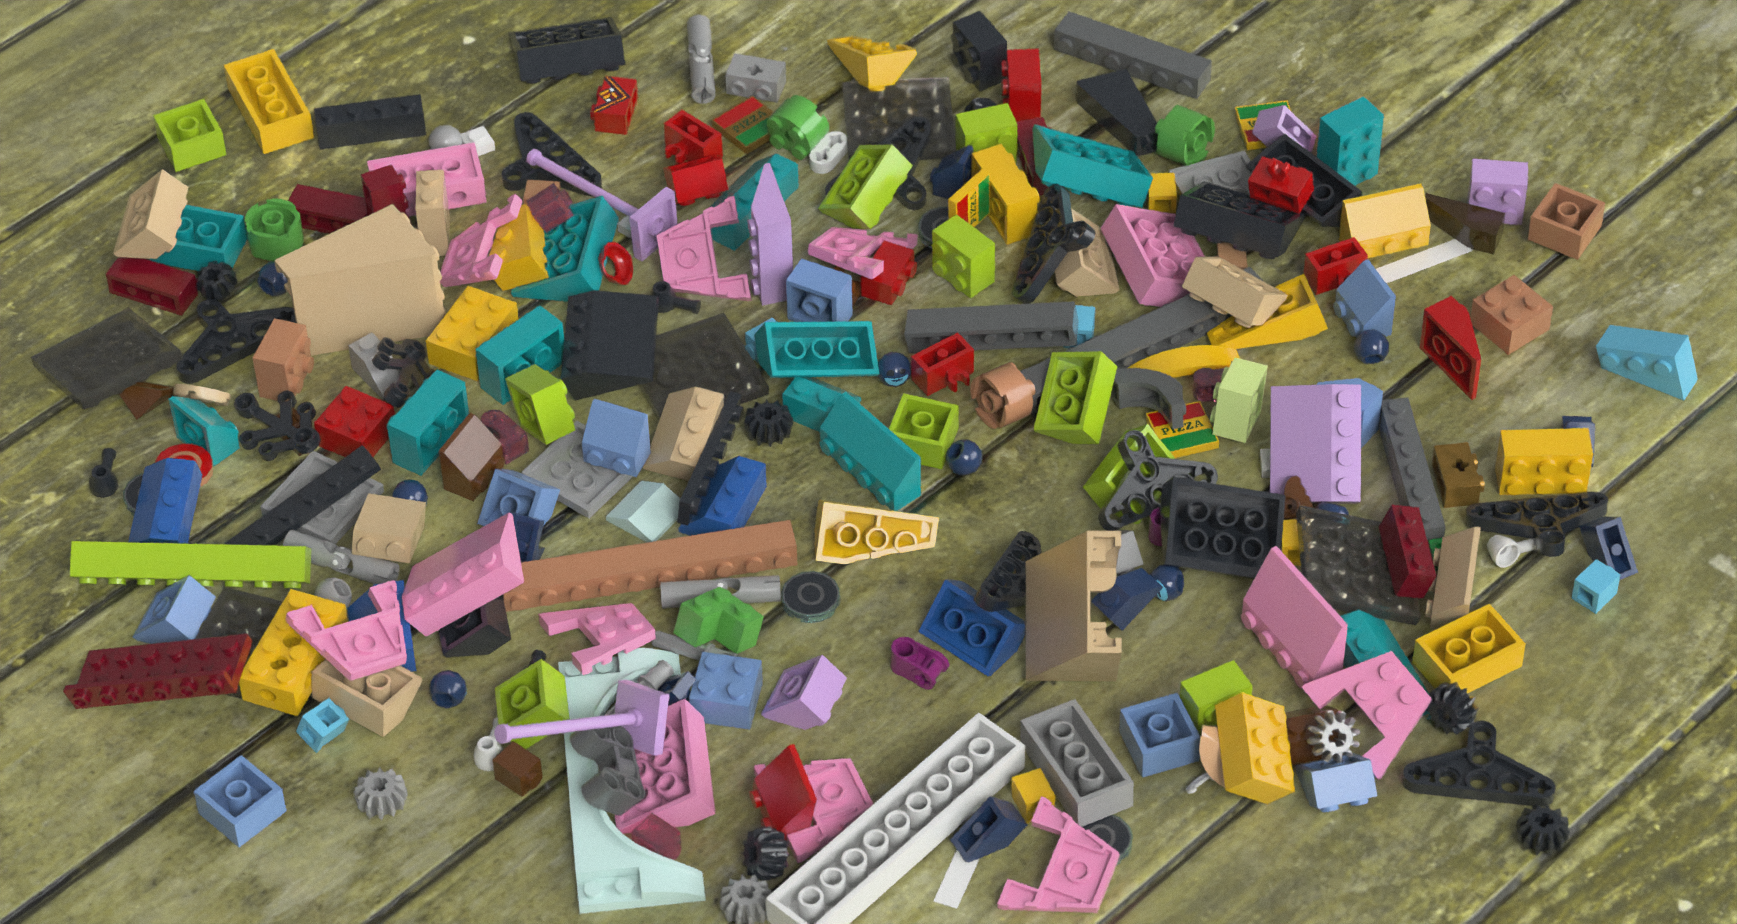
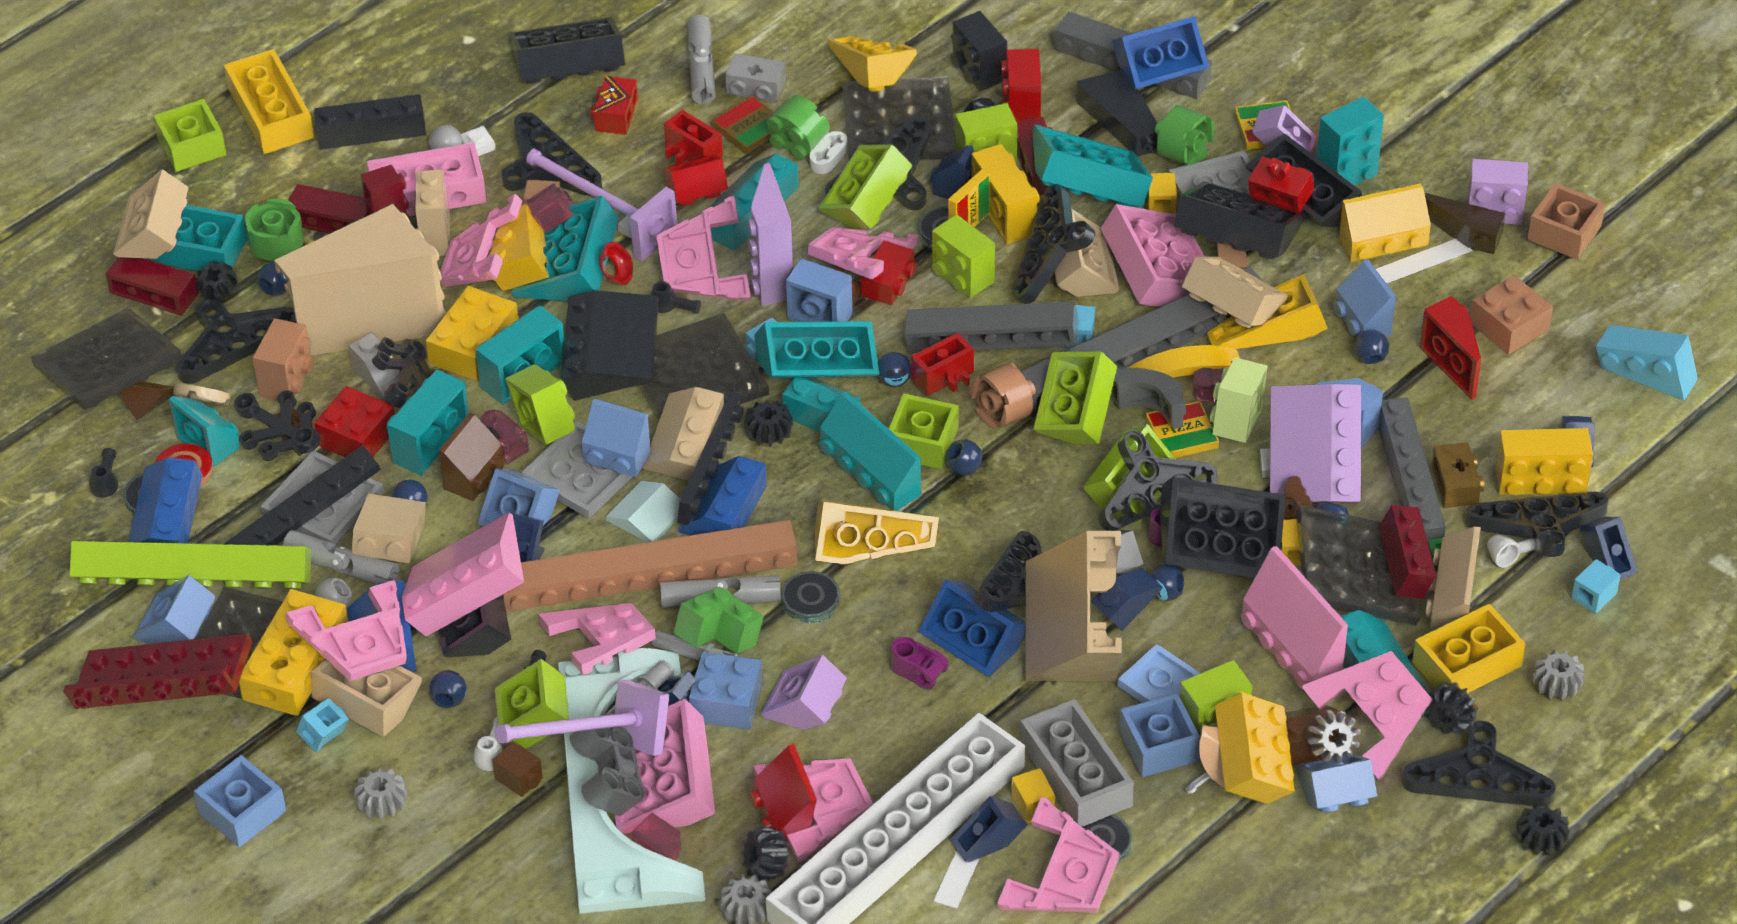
(1155, 675): none -> light blue plate
(1161, 53): none -> blue slope
(1332, 264): red brick -> none
(1558, 674): none -> light grey gear

